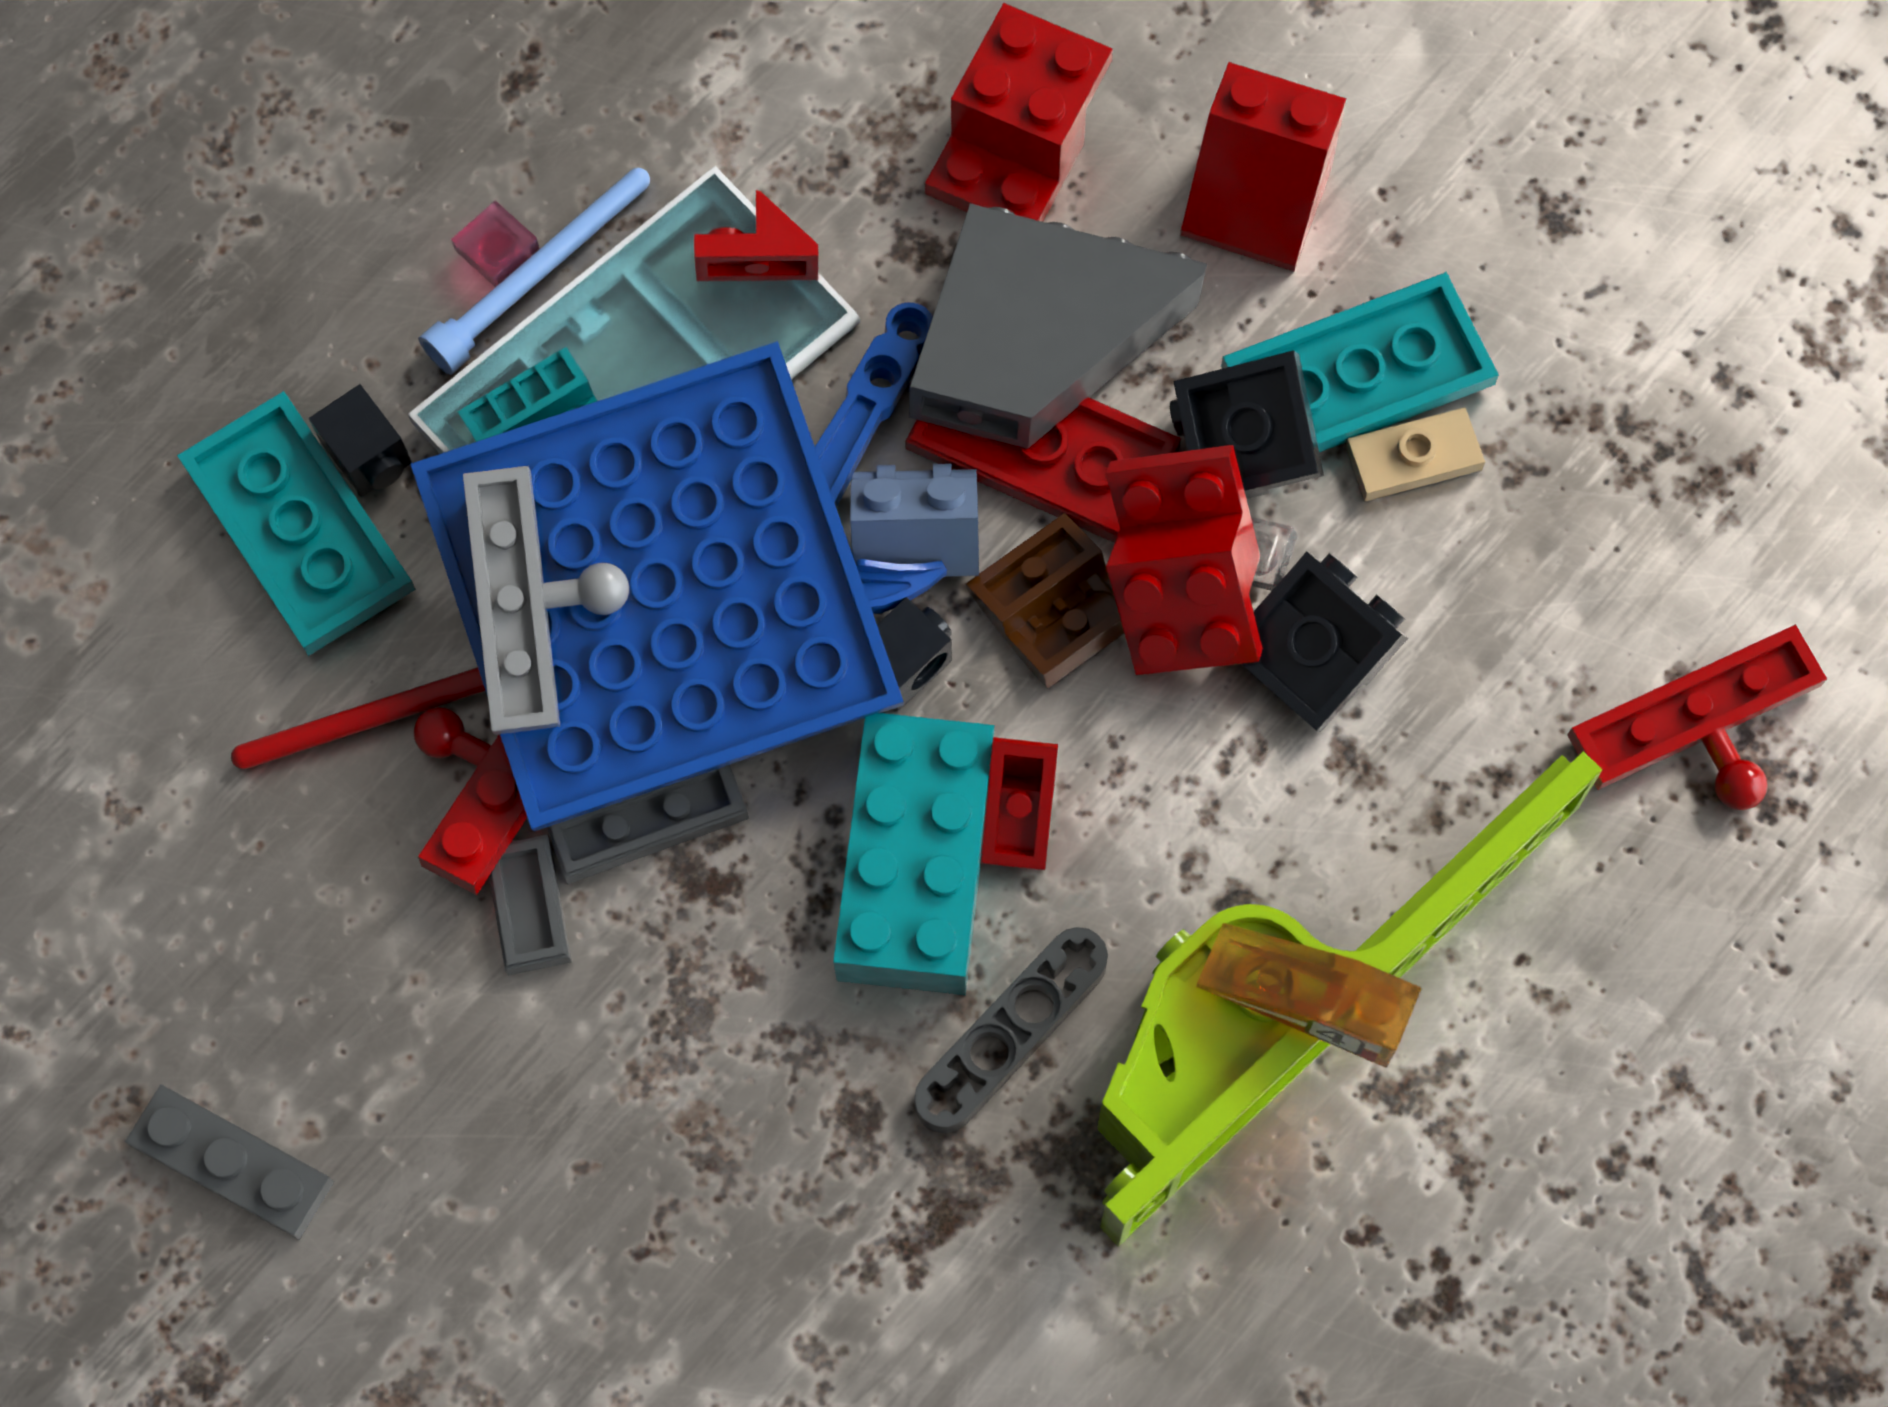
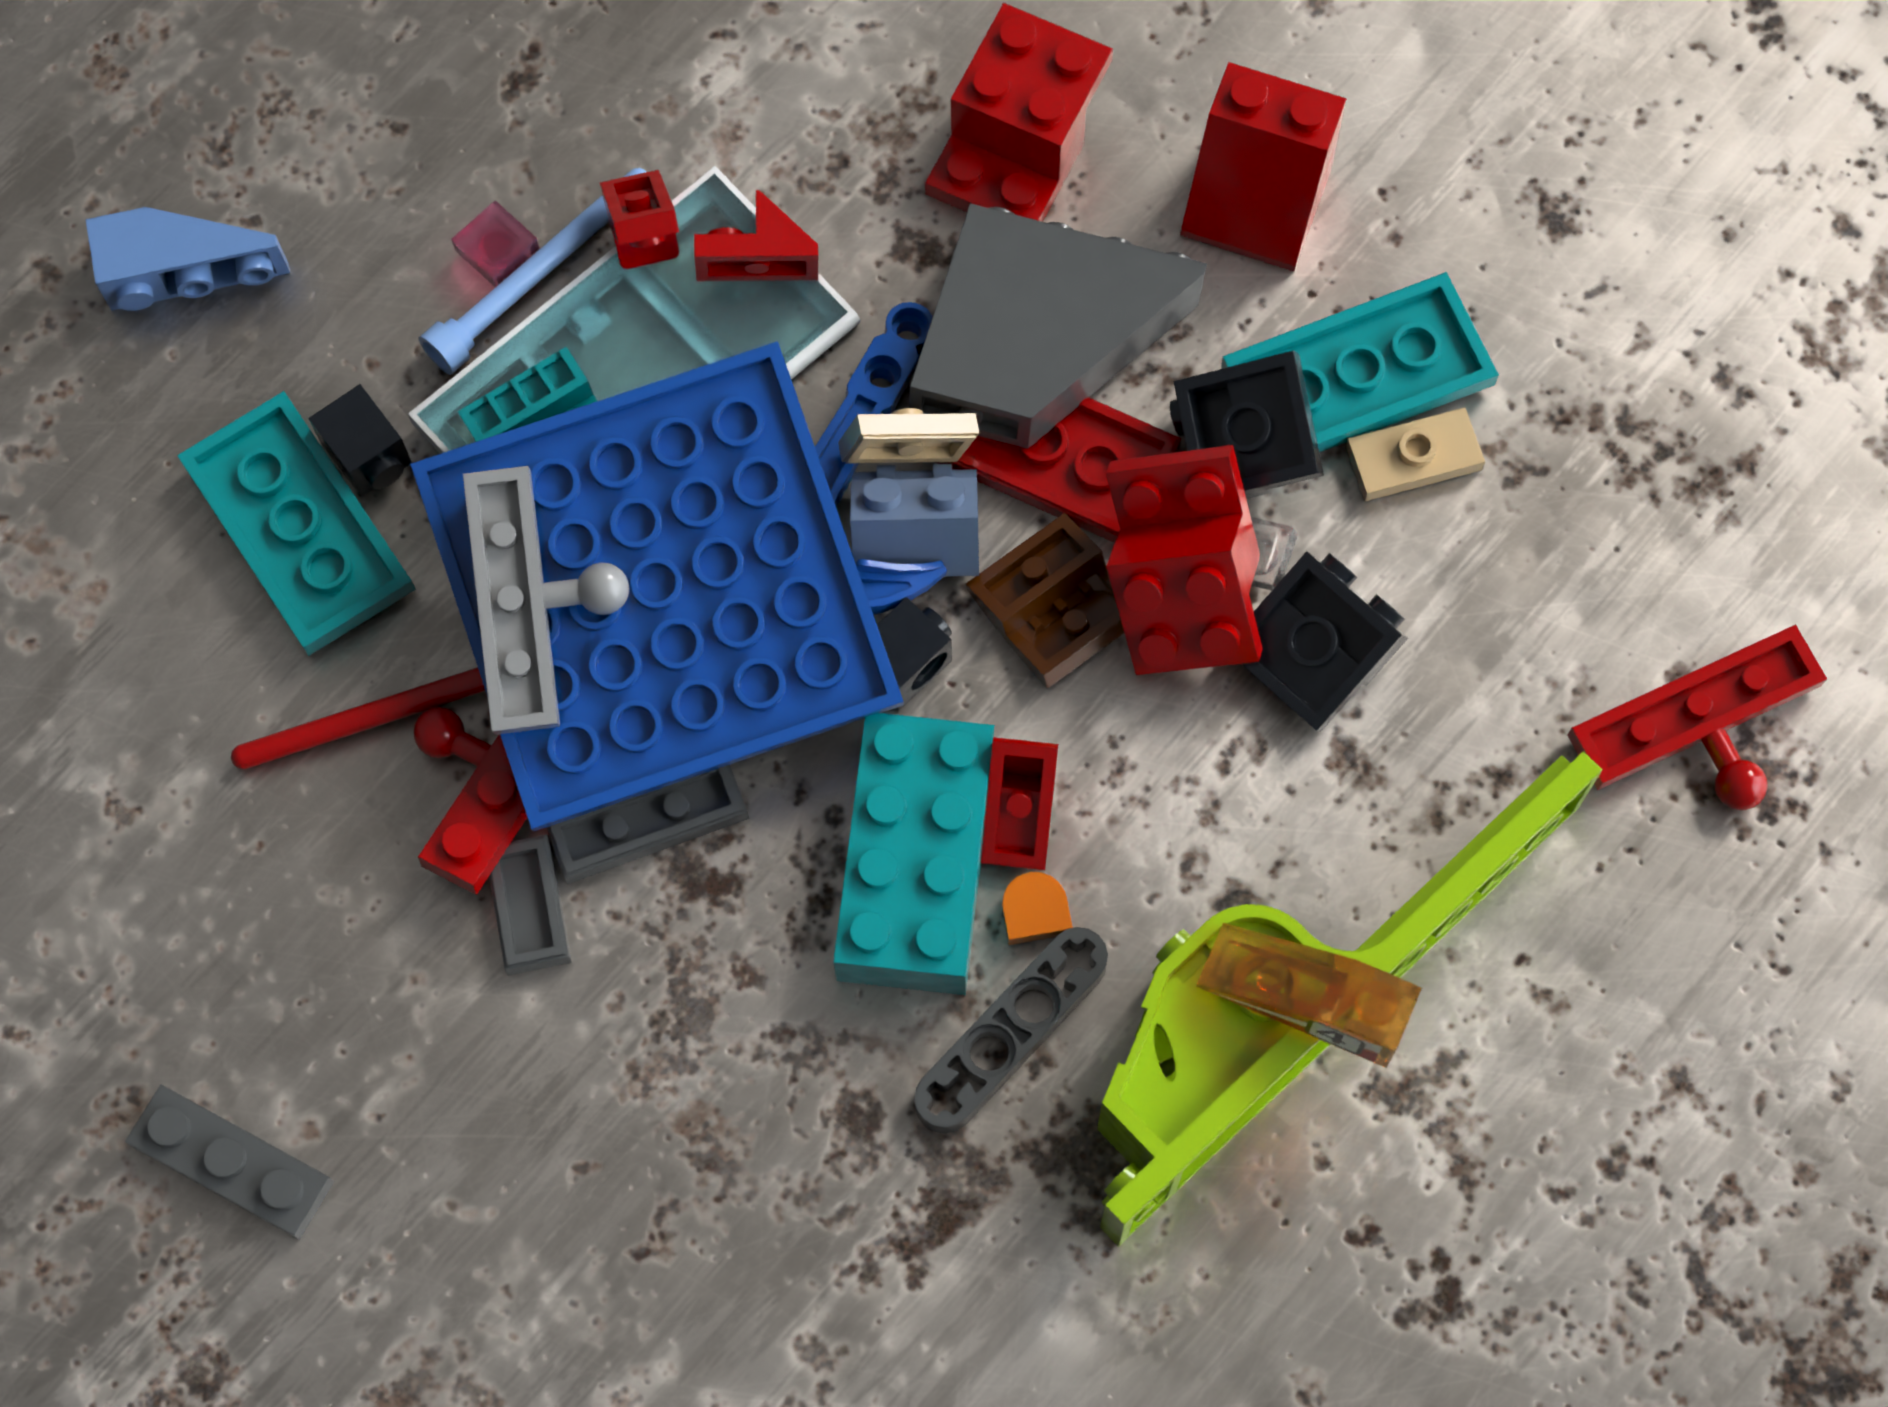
(168, 255): none -> medium blue slope
(641, 219): none -> red slope
(908, 437): none -> tan plate
(1035, 908): none -> orange tile

